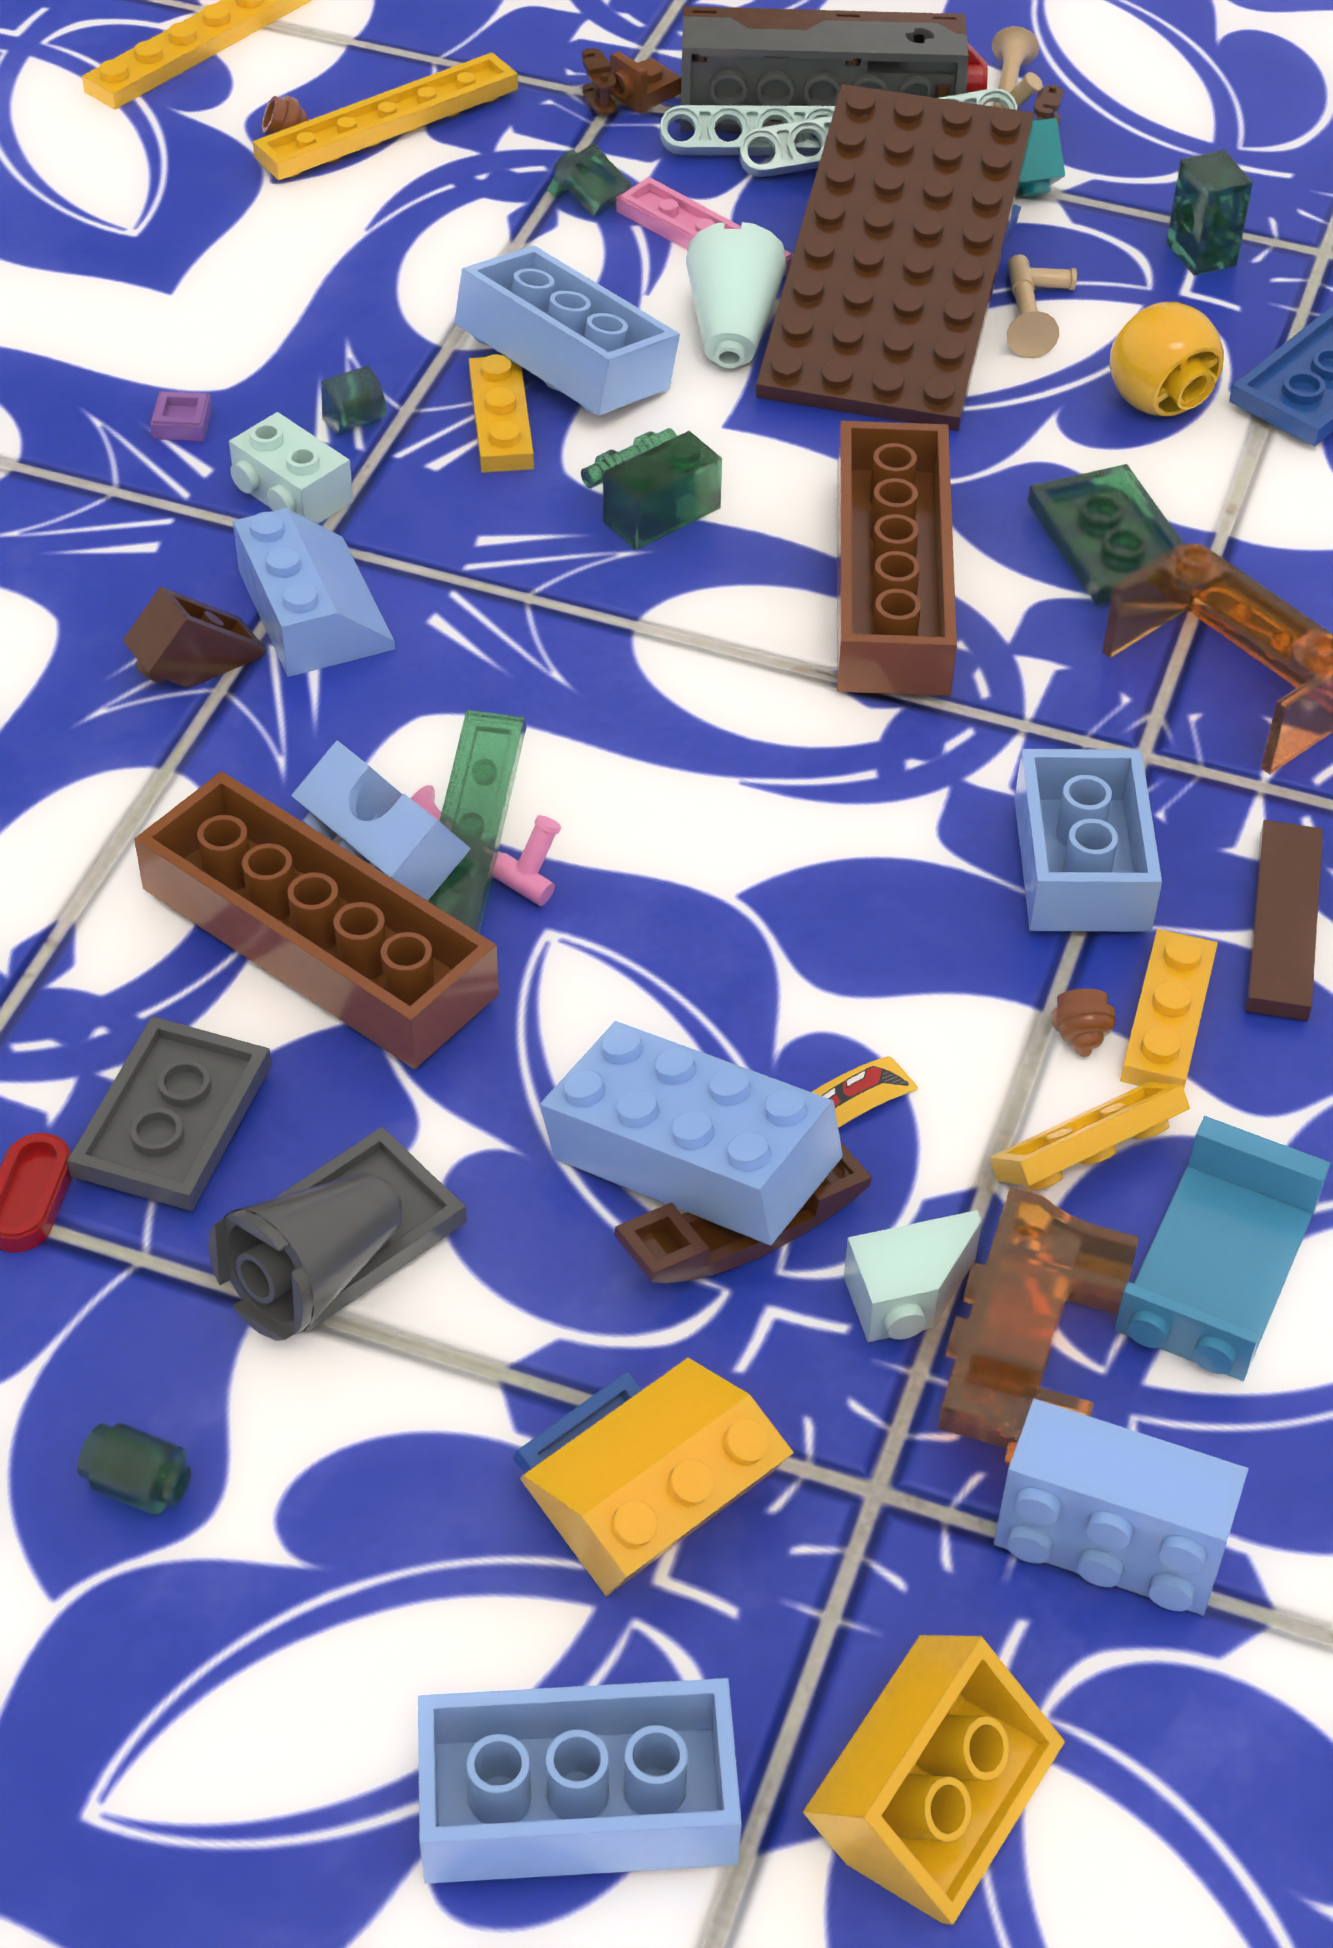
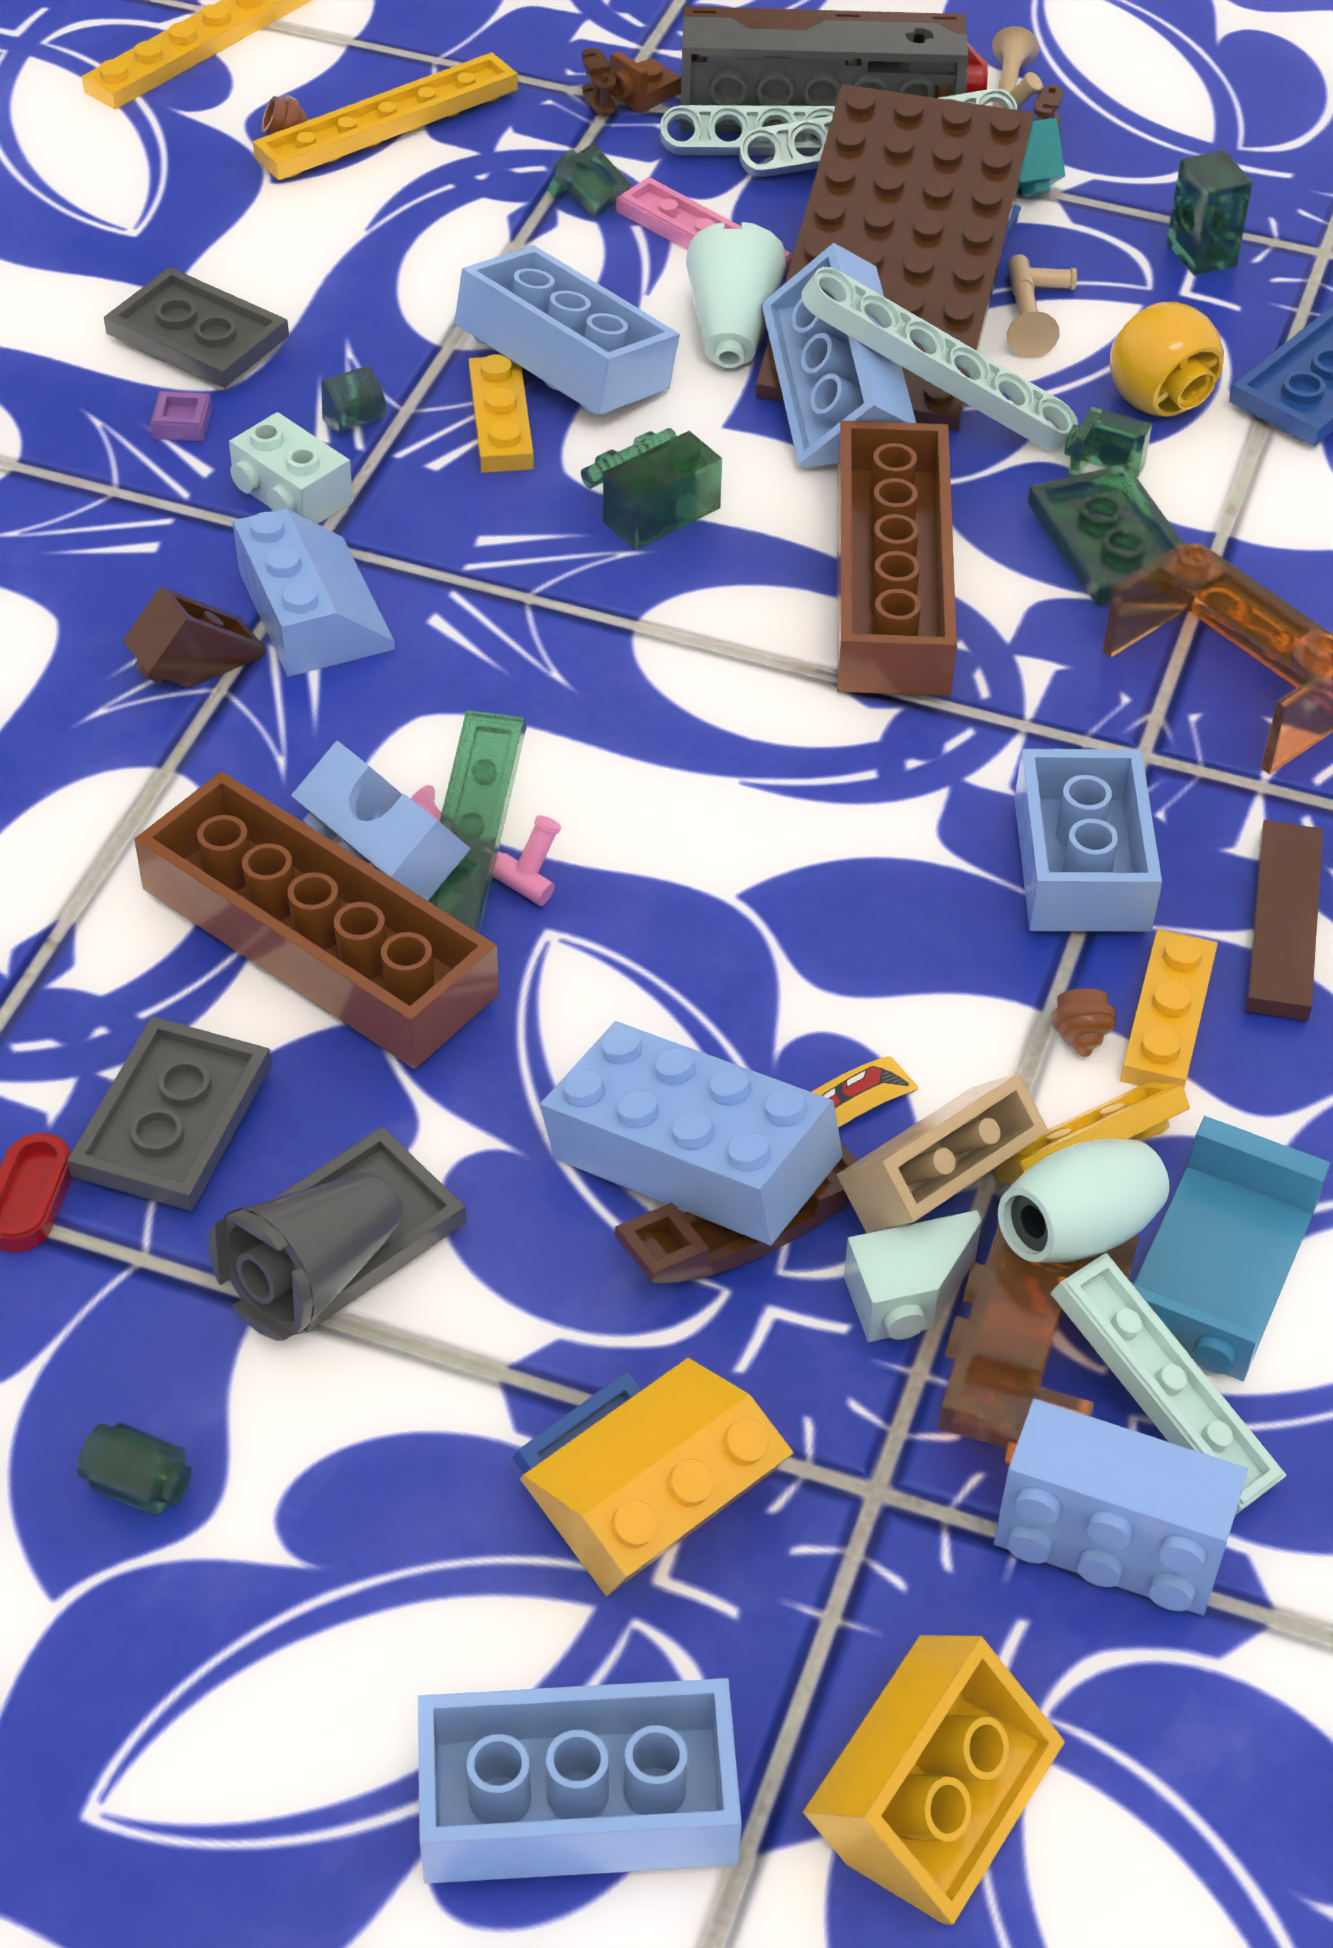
(196, 327): none -> dark grey plate
(827, 372): none -> light blue slope
(941, 358): none -> light aqua beam
(942, 1153): none -> tan brick
(1083, 1200): none -> light aqua piece
(1108, 441): none -> clear green bracket
(1162, 1373): none -> light aqua tile

